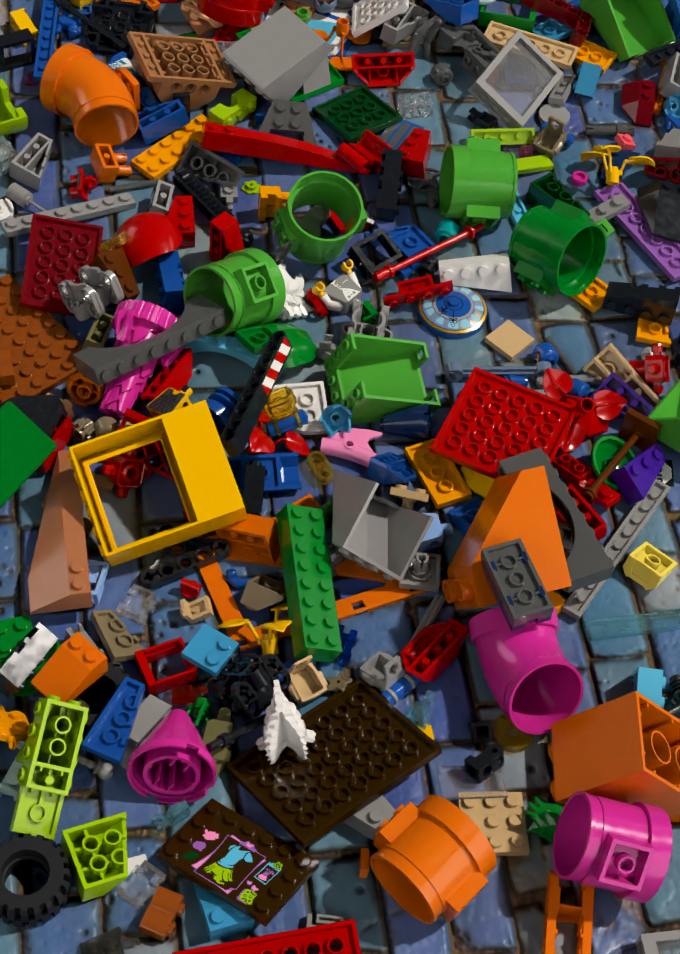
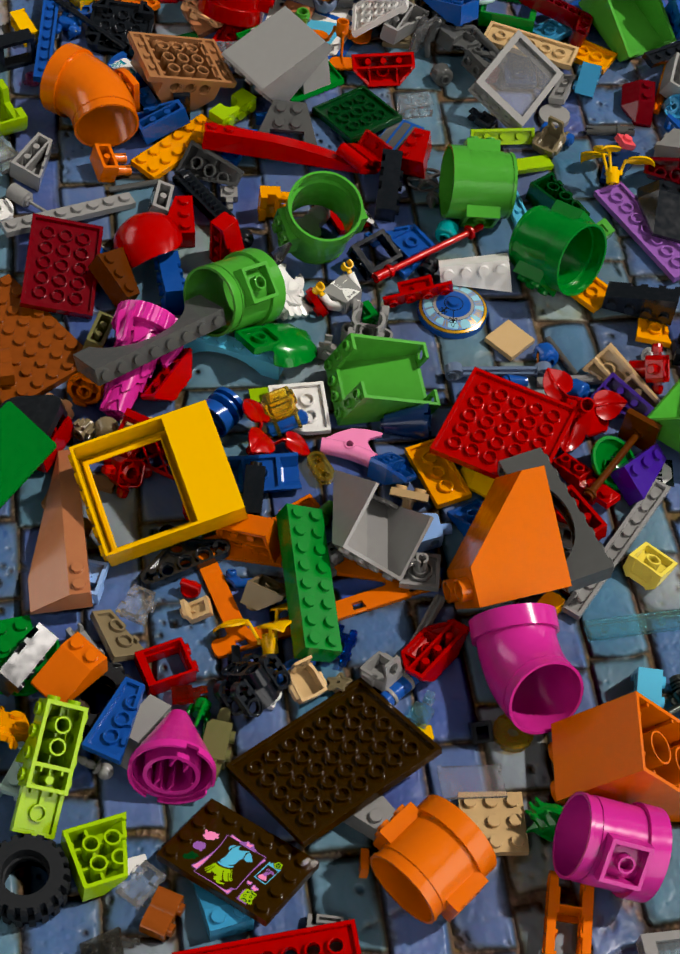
(82, 185): red hips -> none
(92, 294): light grey piece -> none
(118, 239): clear yellow plate -> none
(169, 401): torso -> none
(174, 815): clear light blue plate -> none
(210, 650): dark azure plate -> none
(226, 738): black bar -> none
(251, 187): lime plant -> none
(255, 394): black beam -> none
(283, 728): white piece -> none
(342, 423): dark azure piece -> none
(485, 763): black leg -> none
(516, 584): dark grey piece -> none
(525, 151): clear pink plate -> none
(579, 178): dark pink tile -> none
(609, 208): light grey plate -> none

